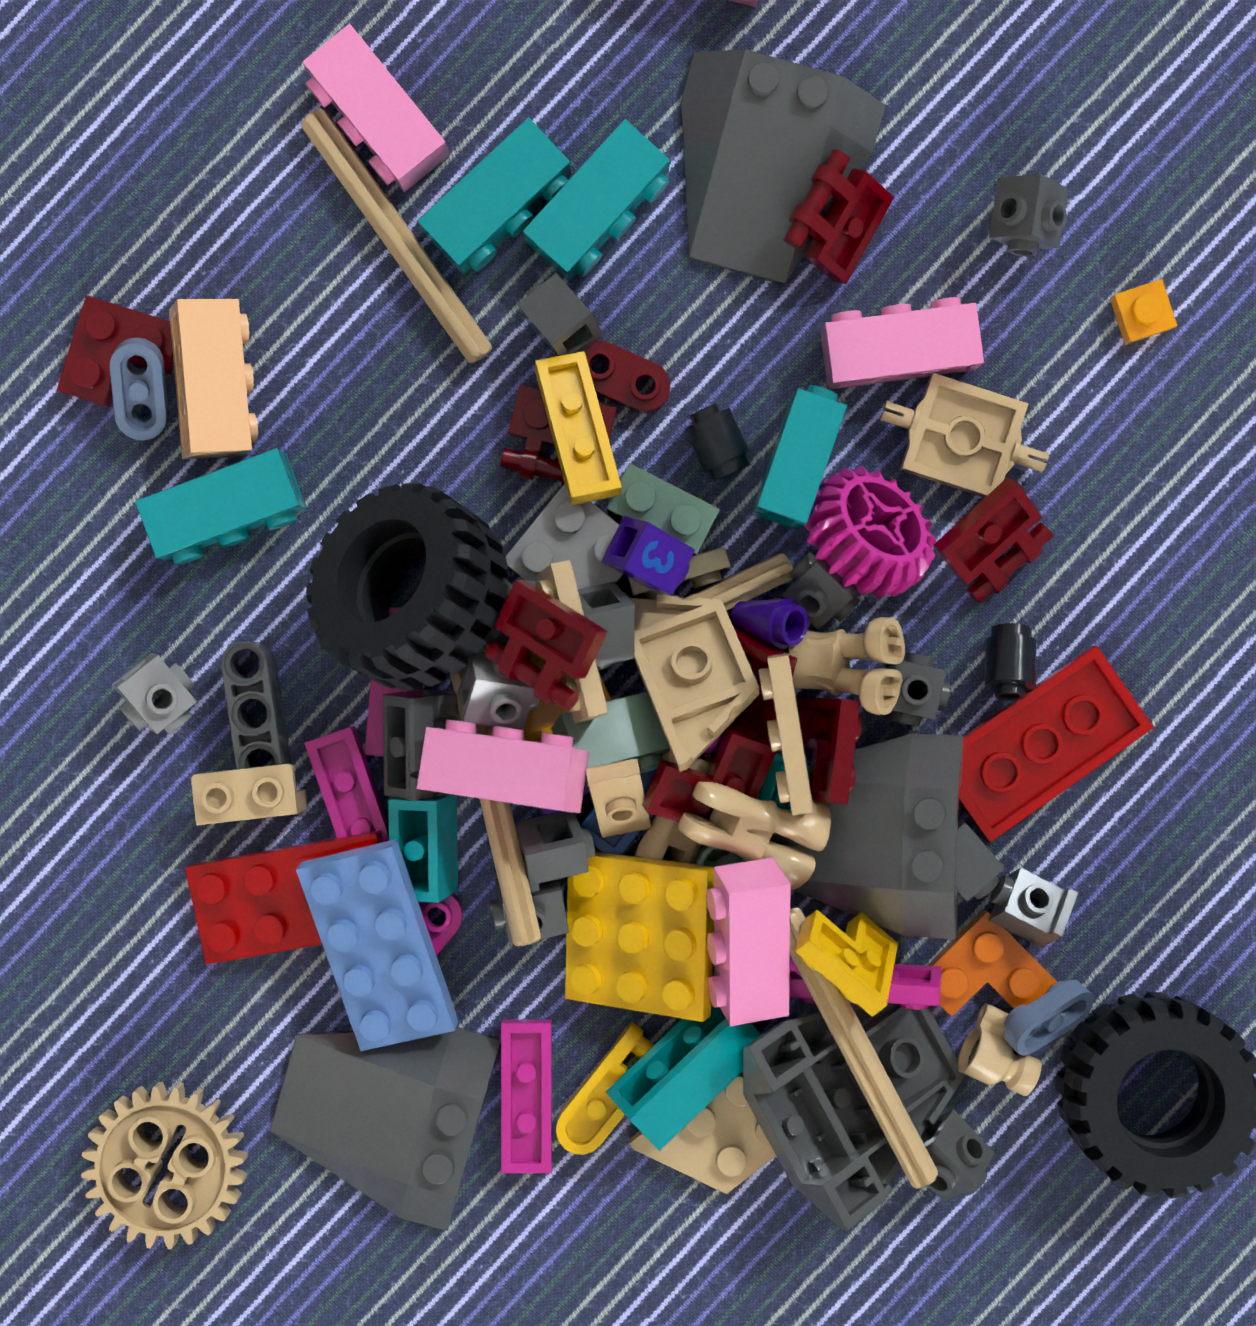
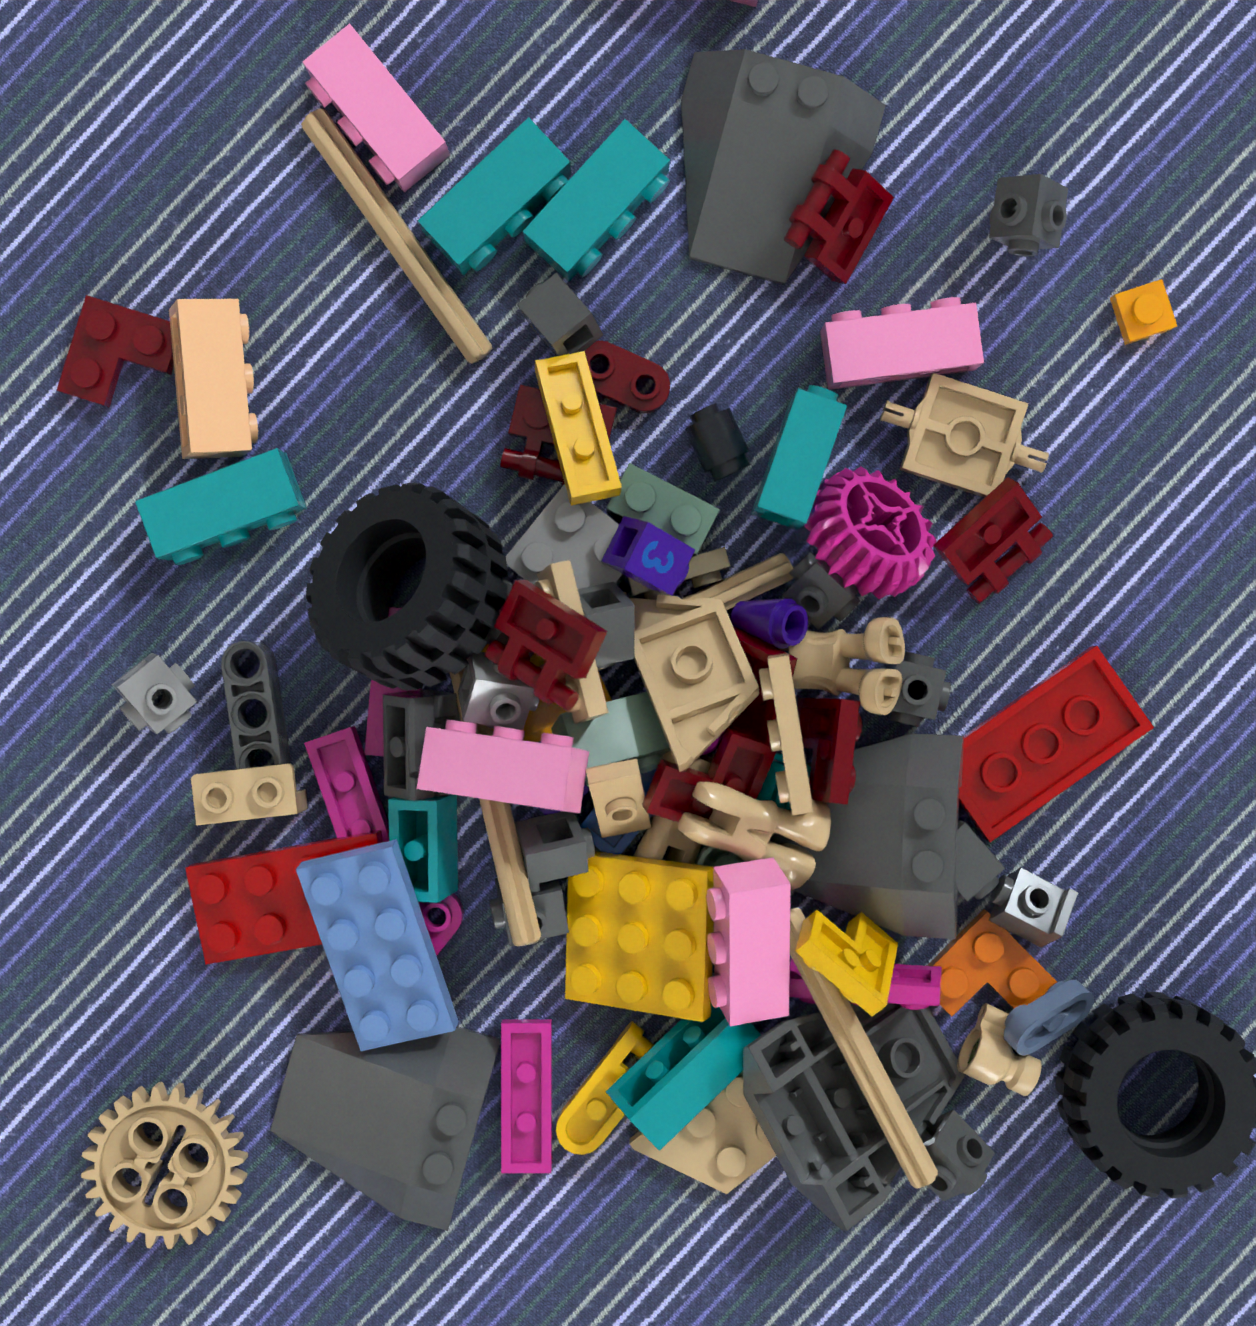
(139, 386): sand blue plate -> none
(1010, 661): black brick -> none

